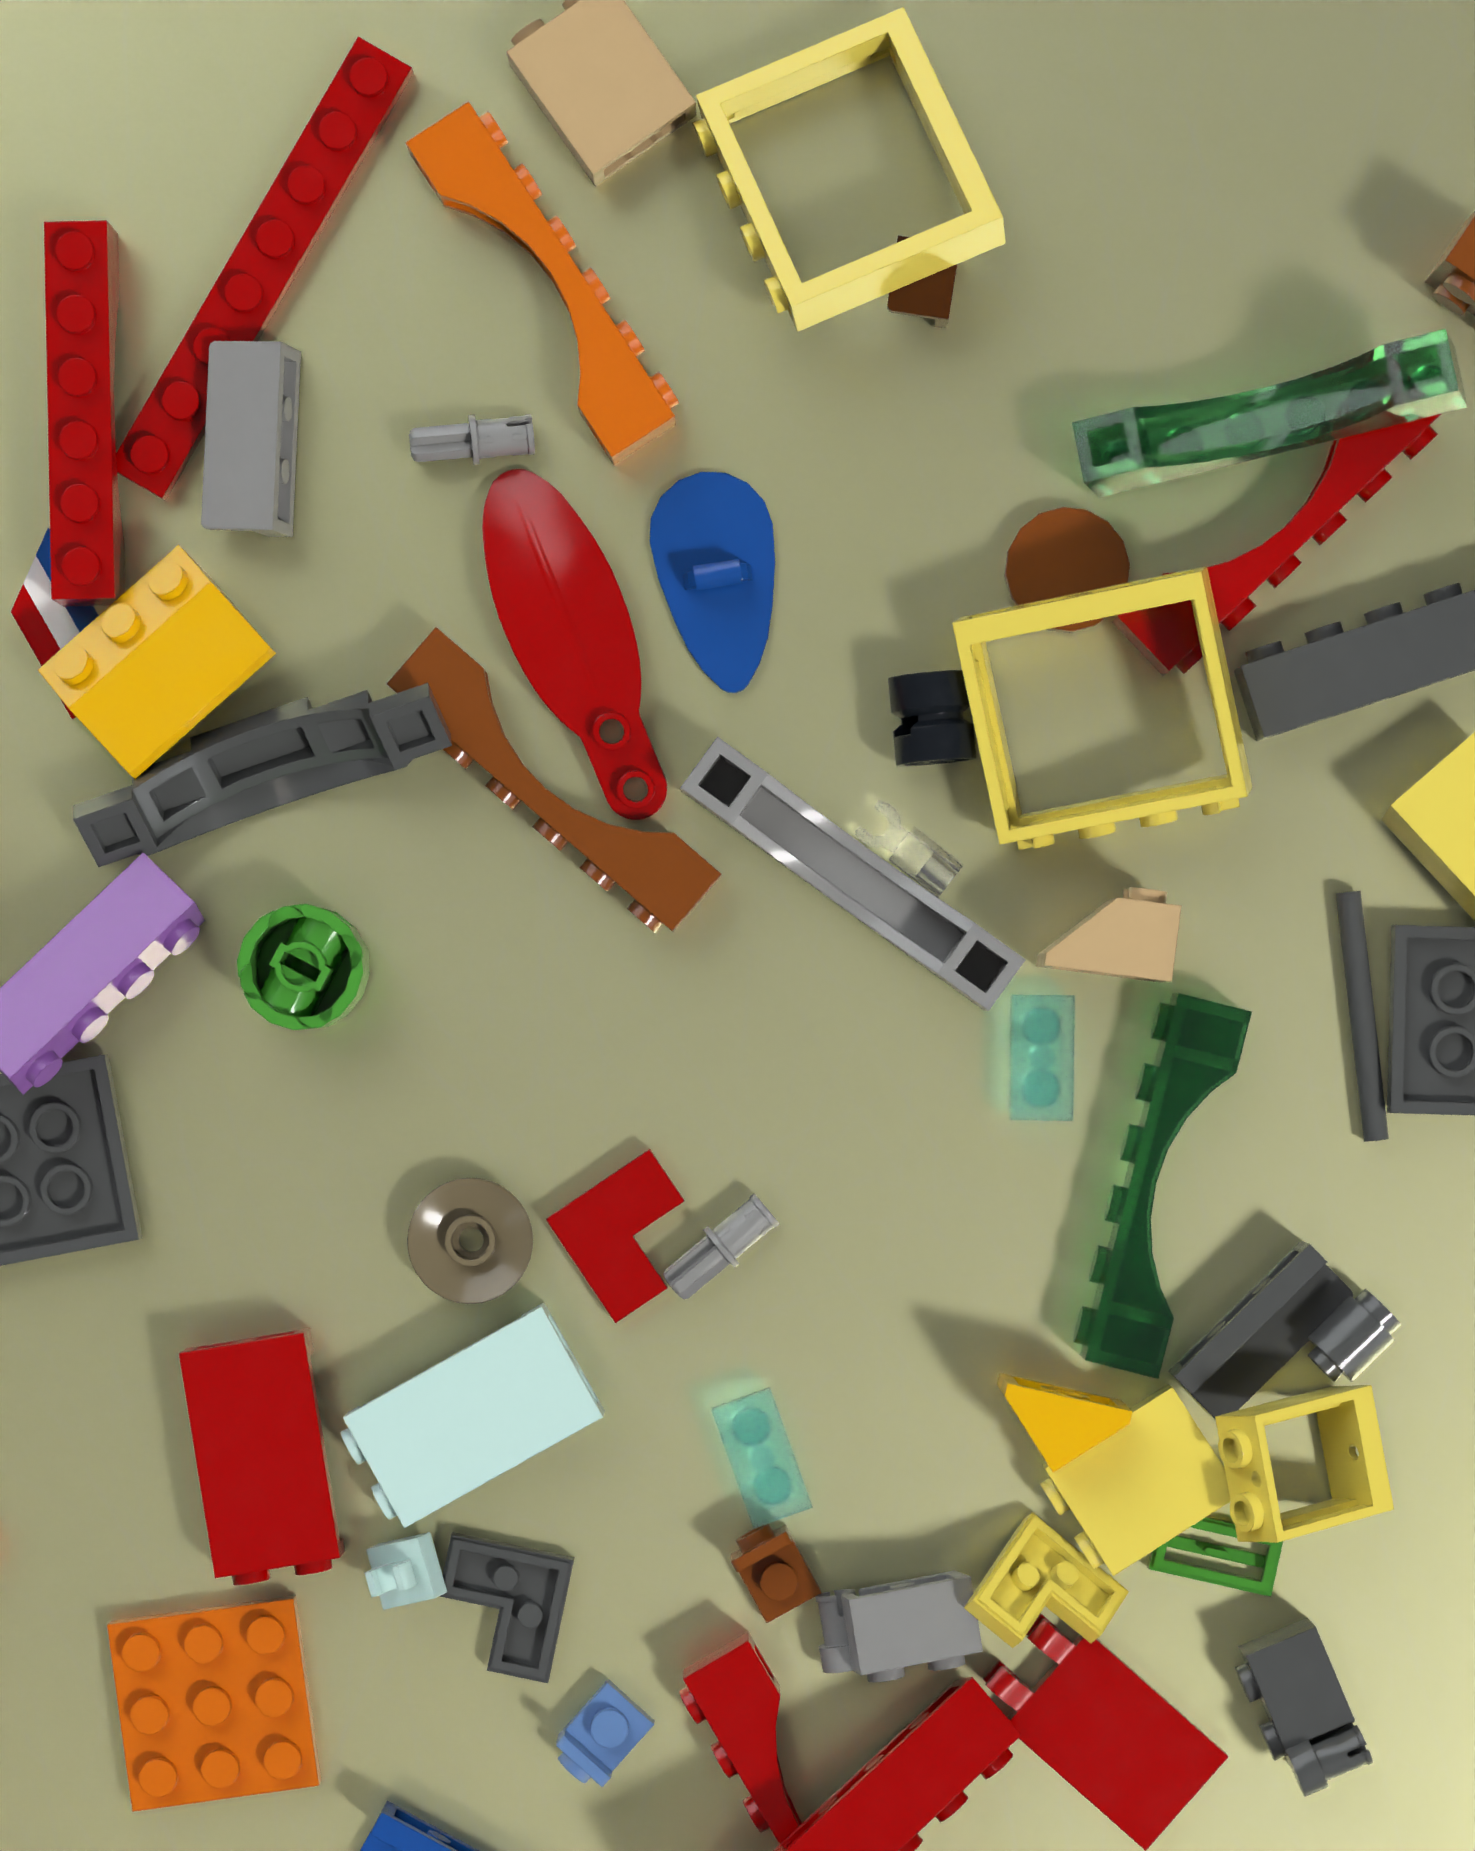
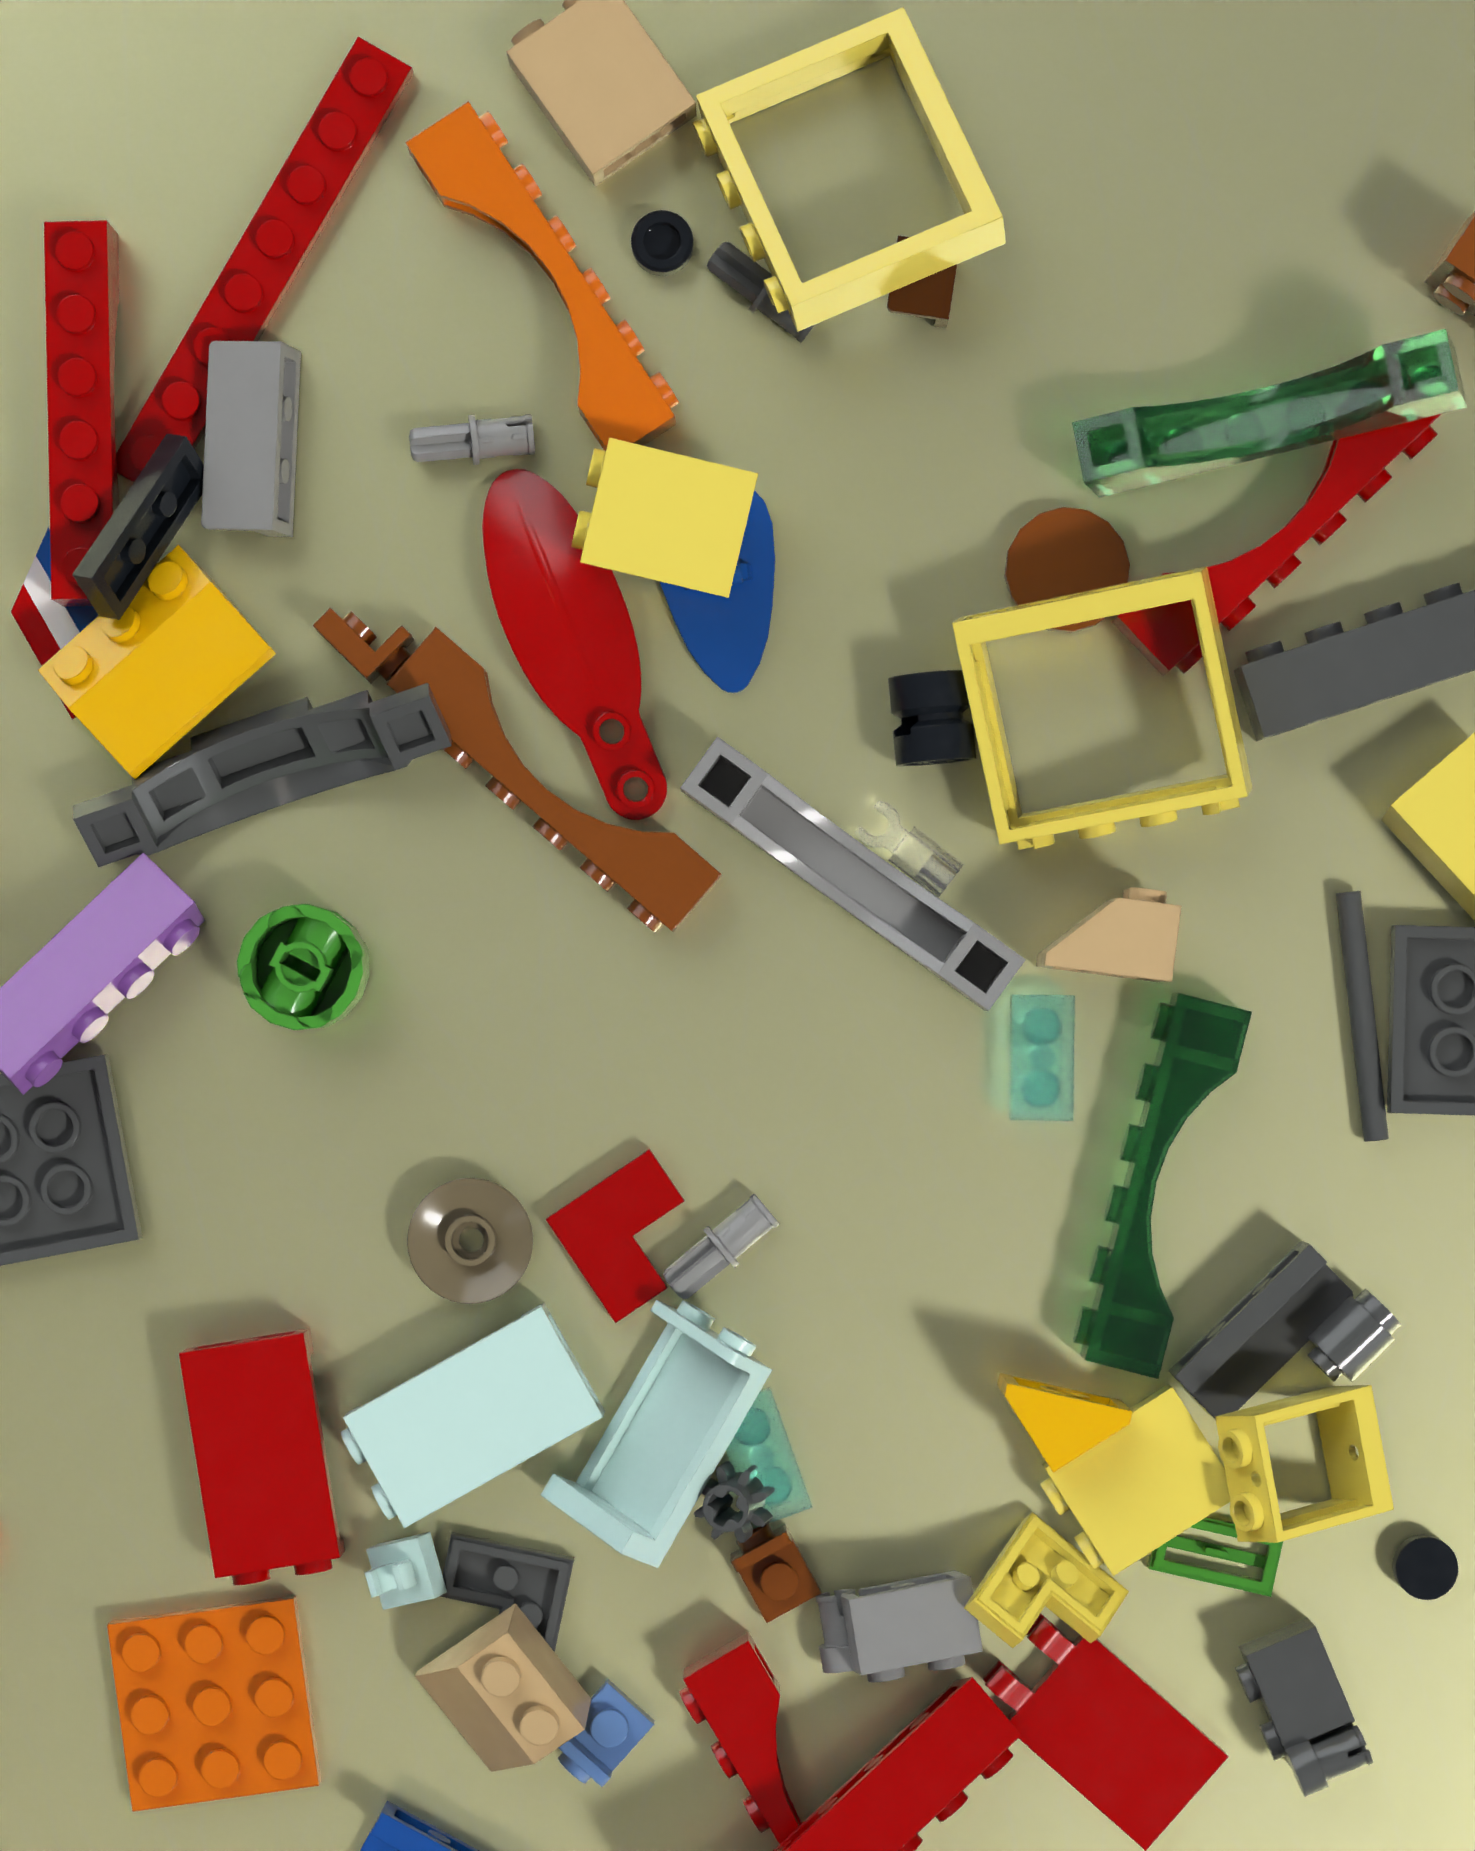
(141, 527): none -> black plate
(353, 639): none -> dark orange bracket
(507, 1692): none -> tan slope
(662, 243): none -> black tile
(664, 1436): none -> light aqua panel
(665, 516): none -> light yellow brick
(747, 279): none -> dark grey axle
(750, 1502): none -> dark grey gear
(1425, 1567): none -> black tile

